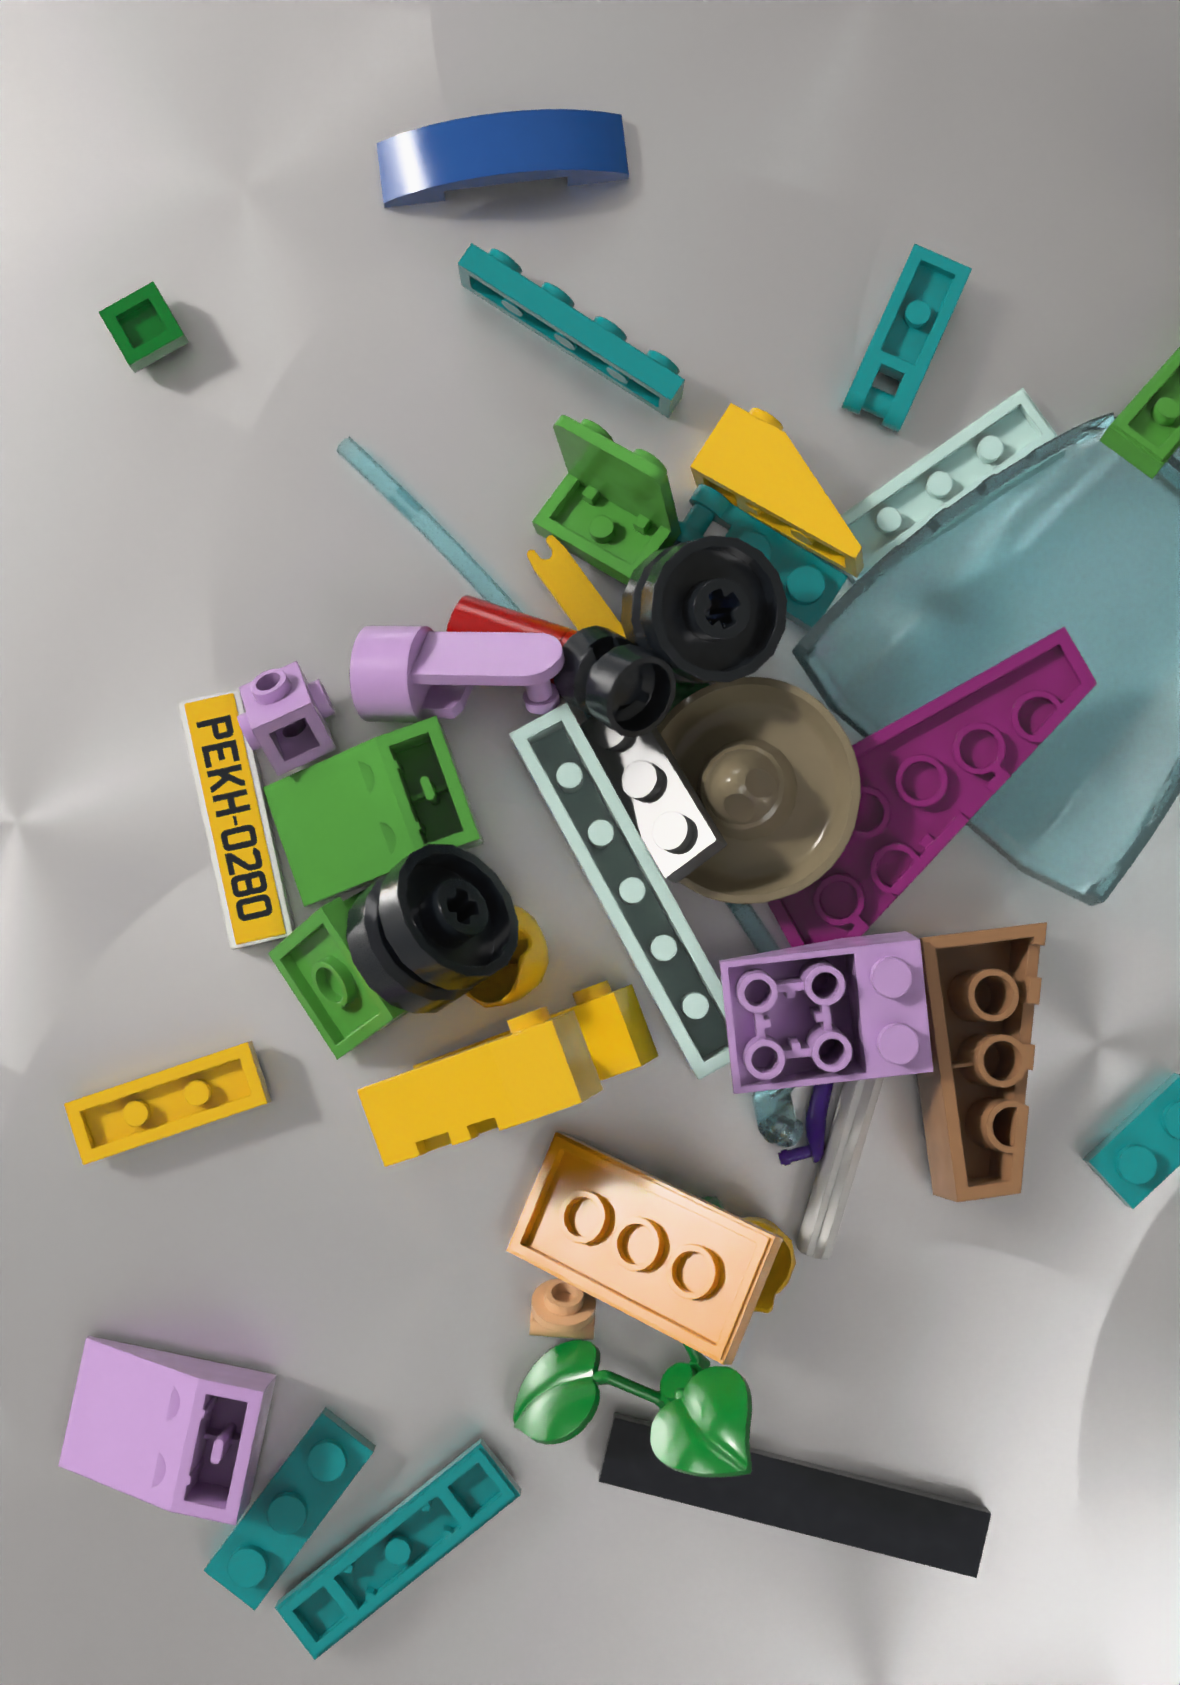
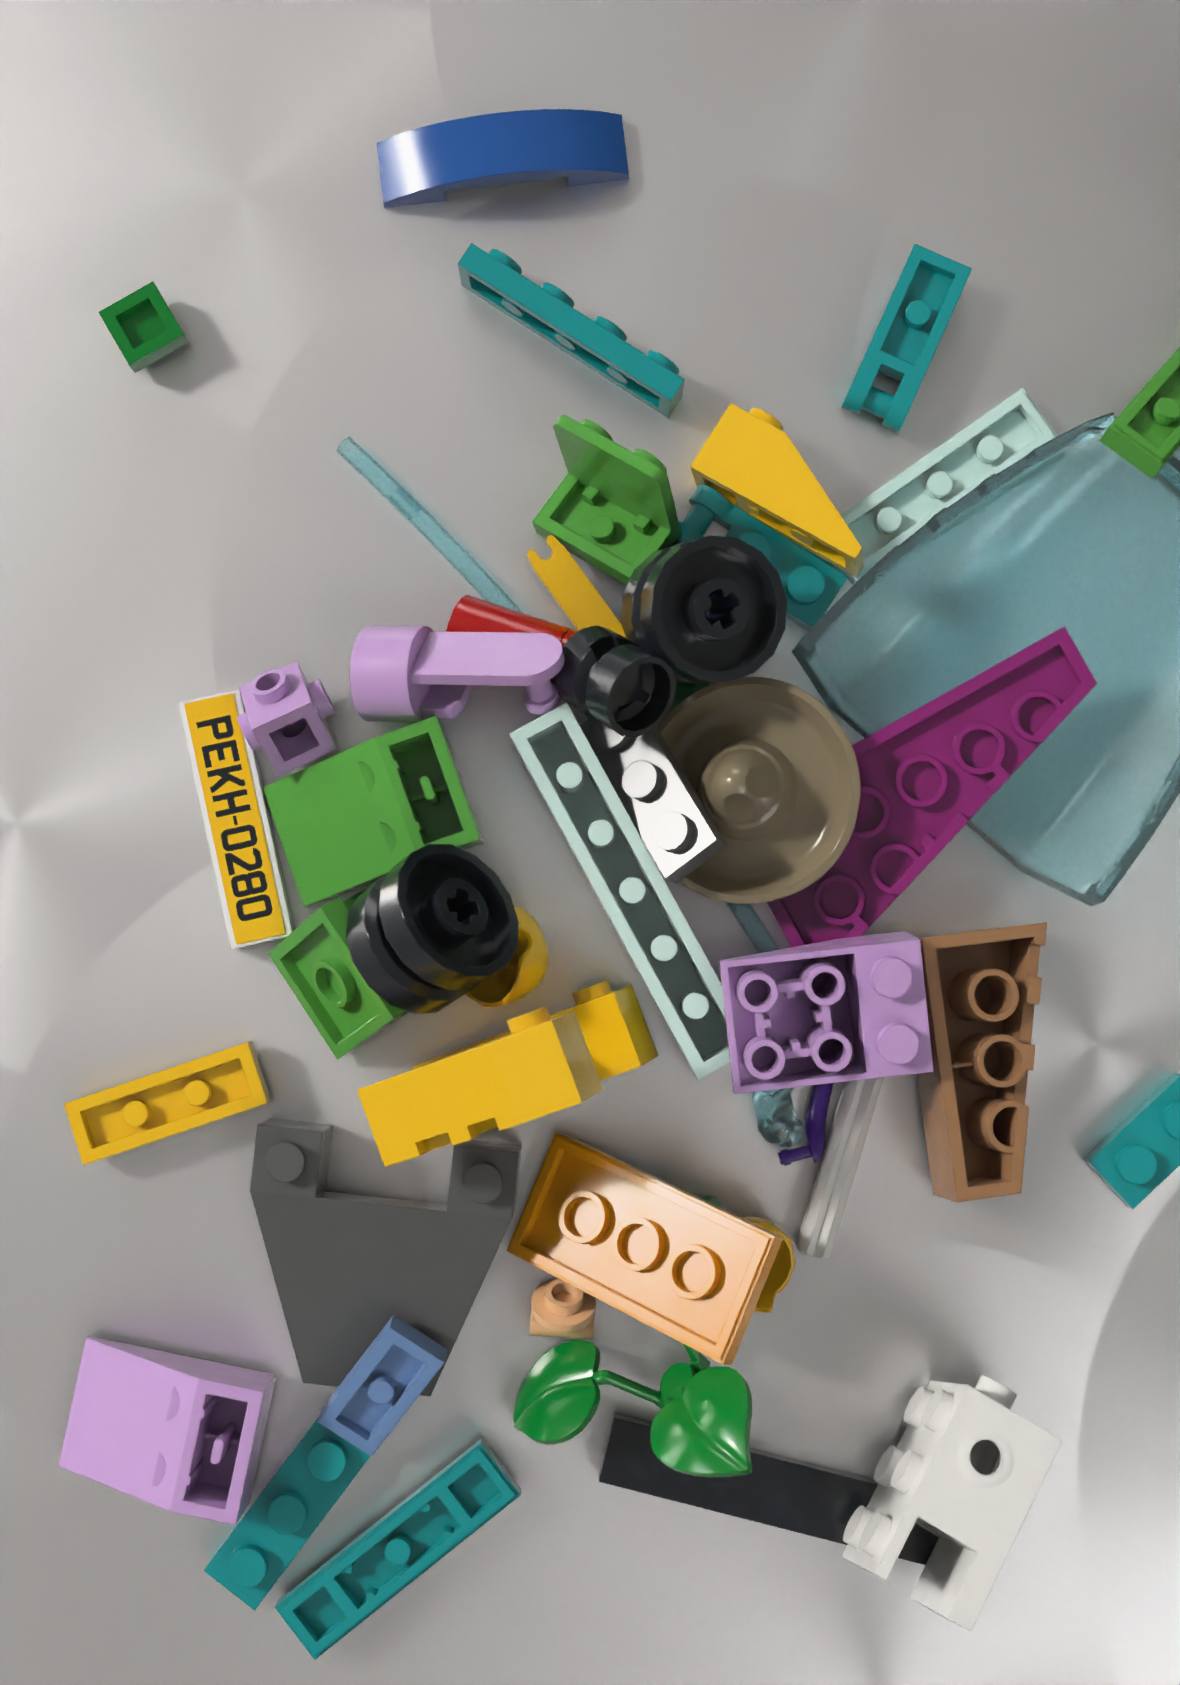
(362, 1258): none -> dark grey wedge
(382, 1385): none -> medium blue plate
(965, 1476): none -> white torso

